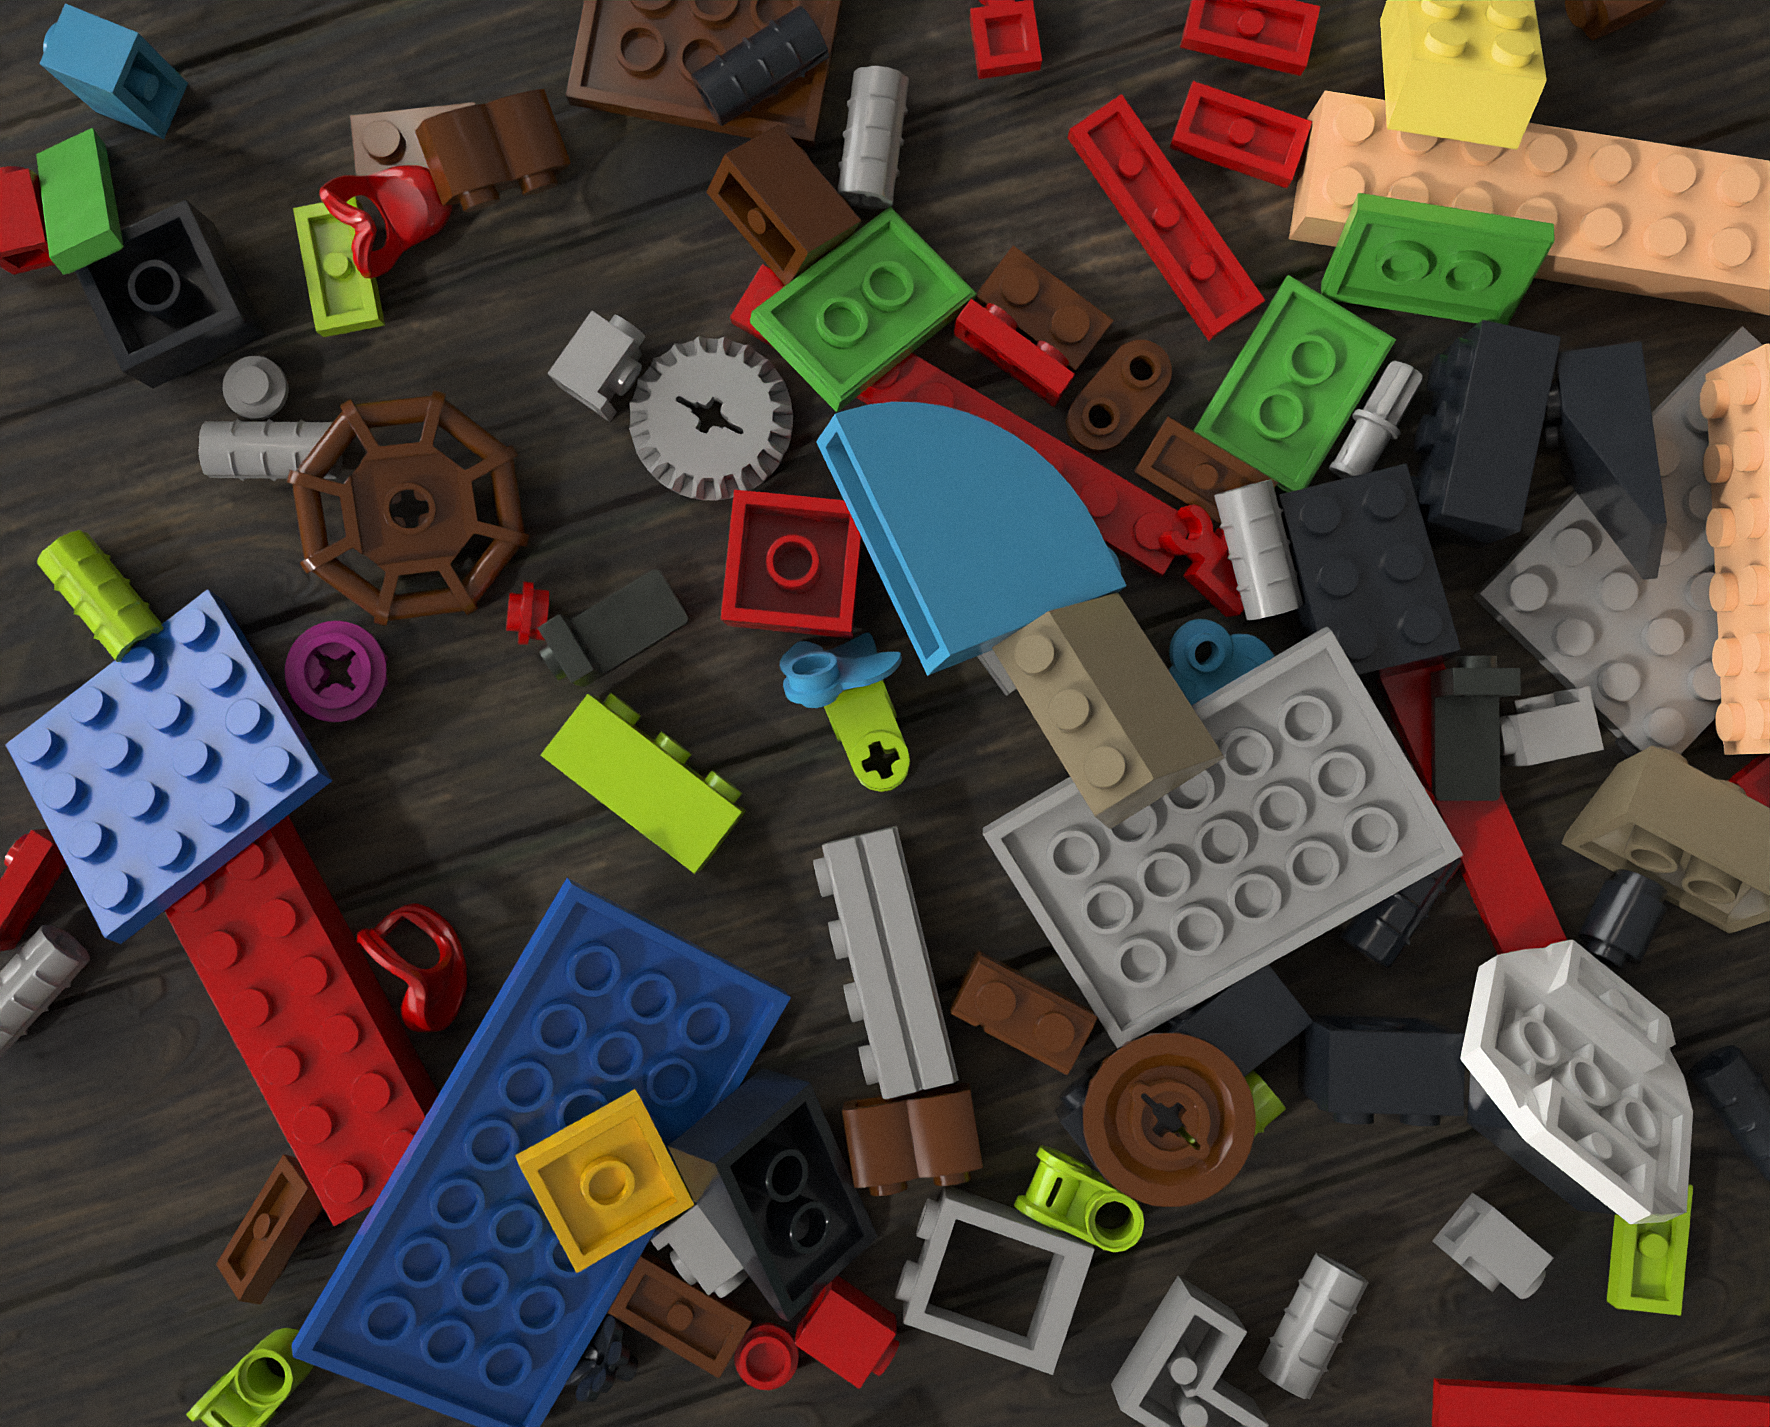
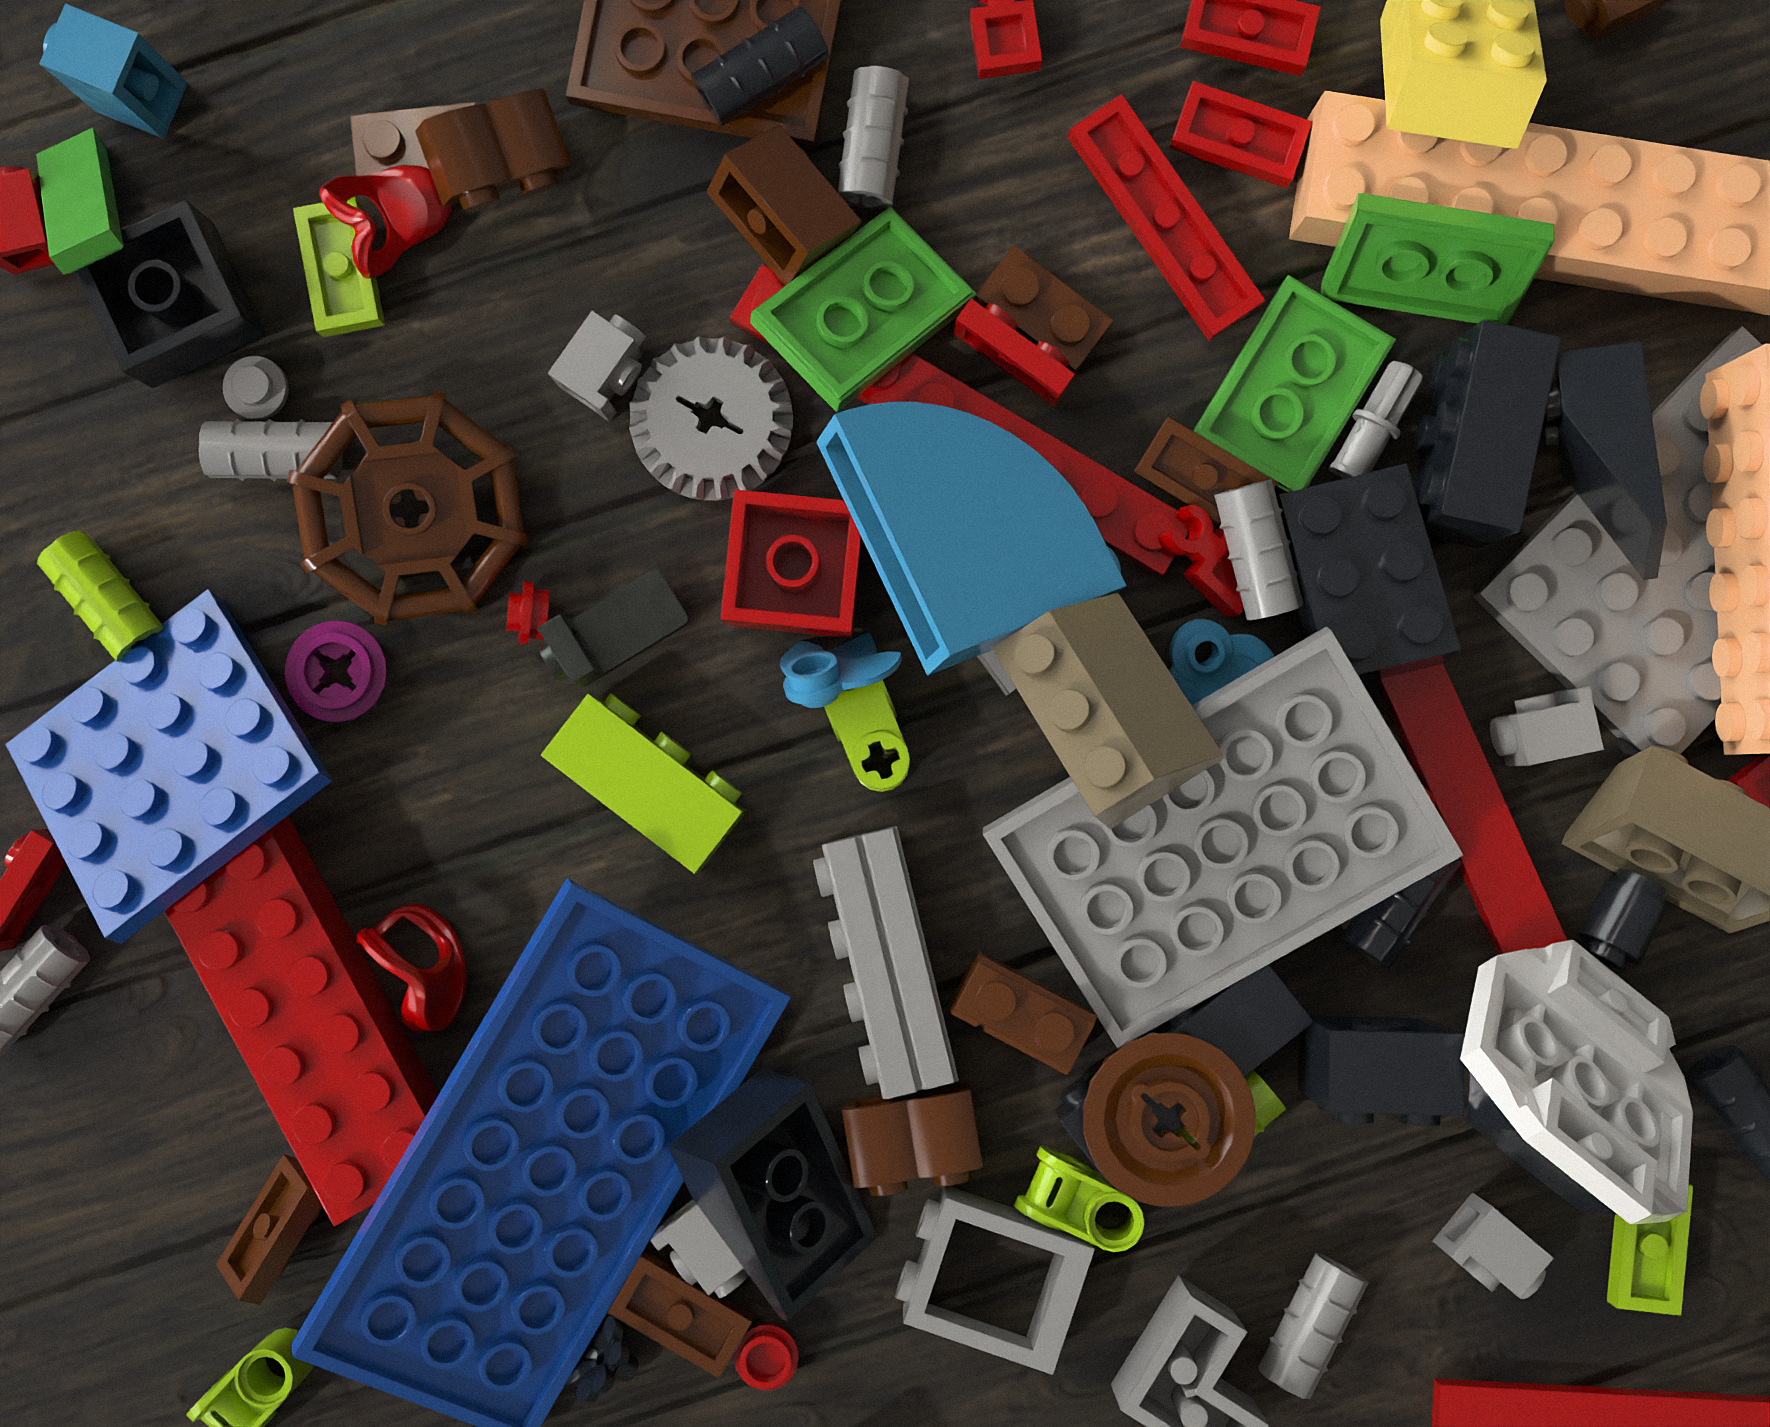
(605, 1180): yellow plate -> none
(848, 1332): red brick -> none
(1119, 395): reddish brown plate -> none
(1468, 727): pearl dark grey bracket -> none

